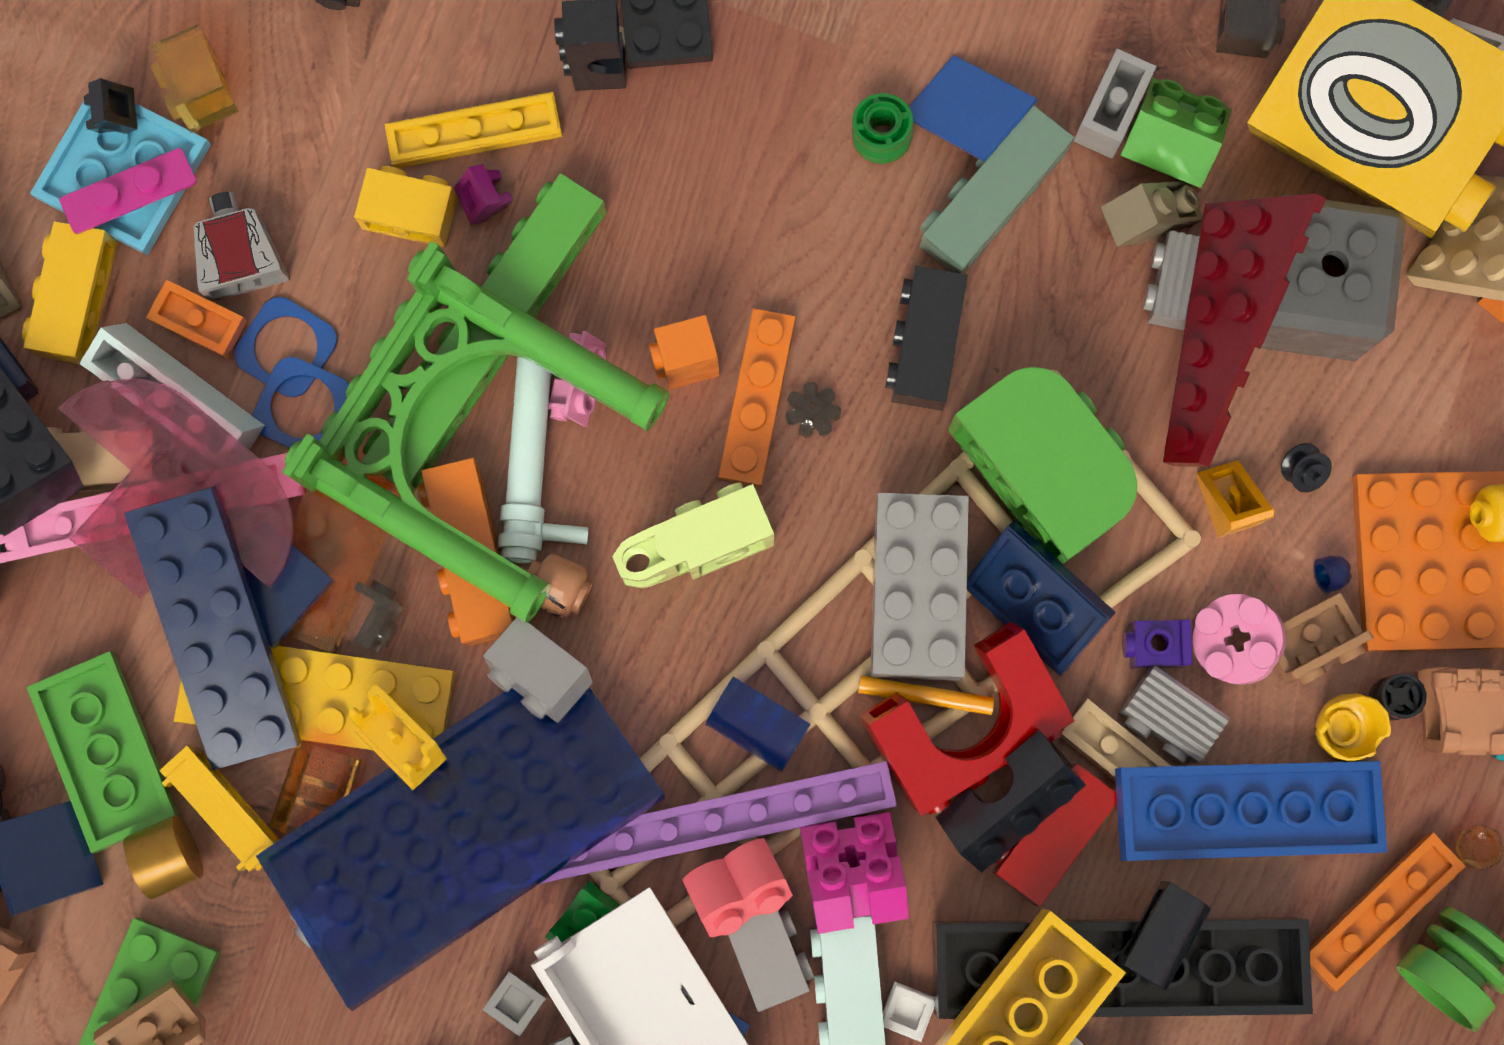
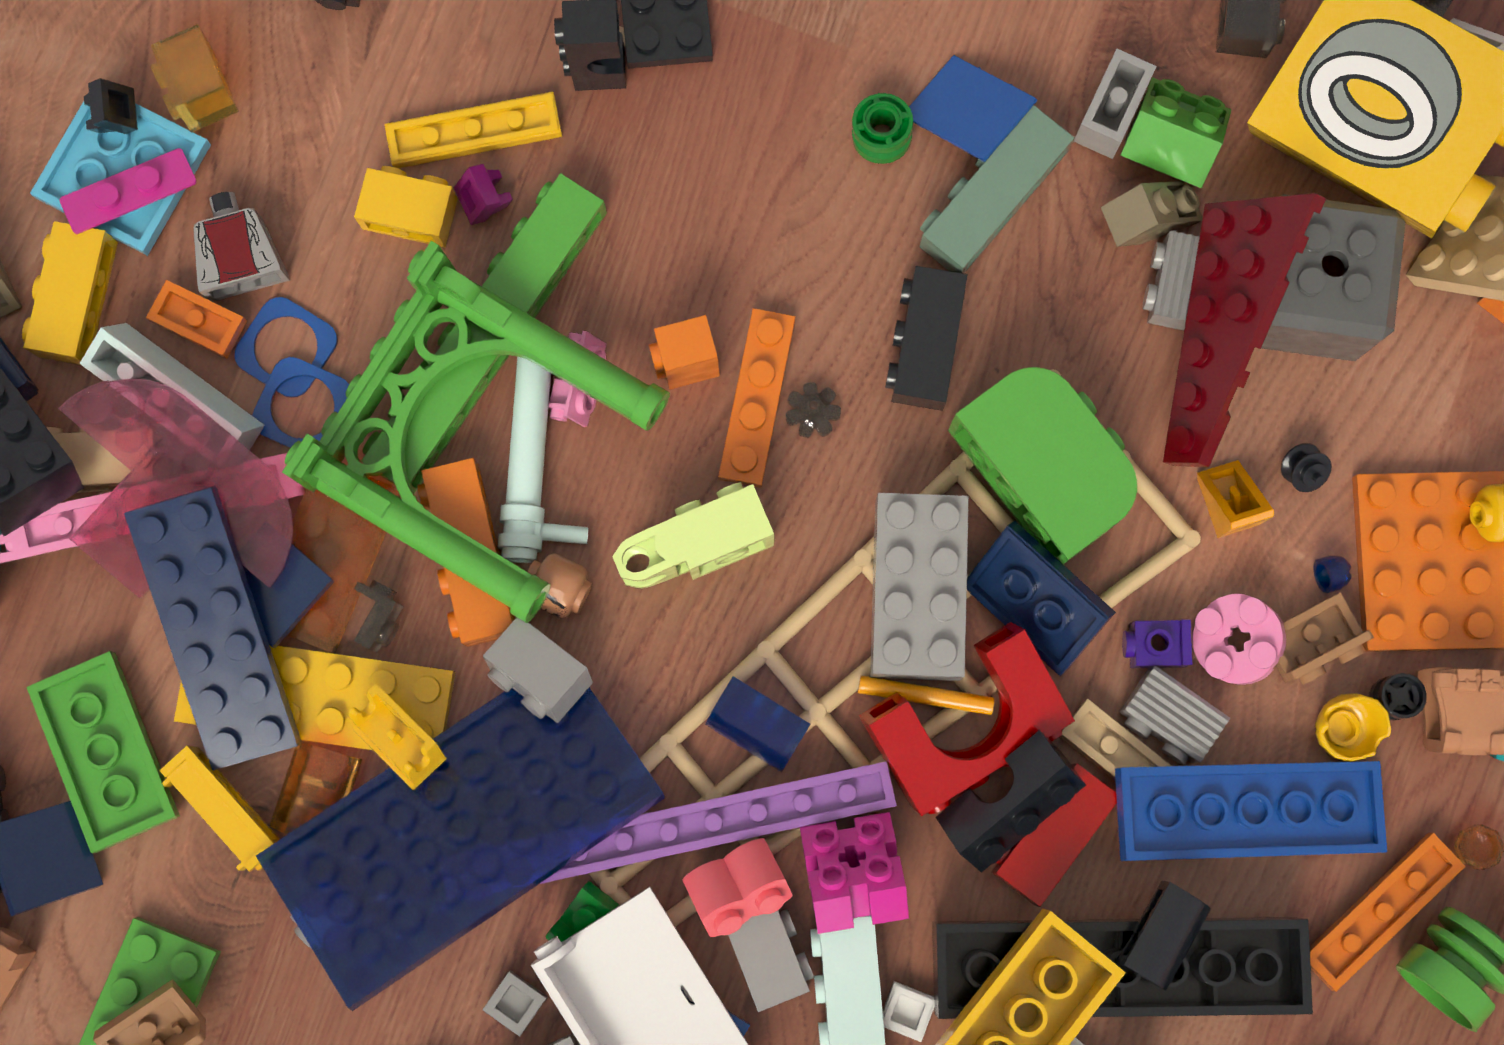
(163, 857): pearl gold piece -> none

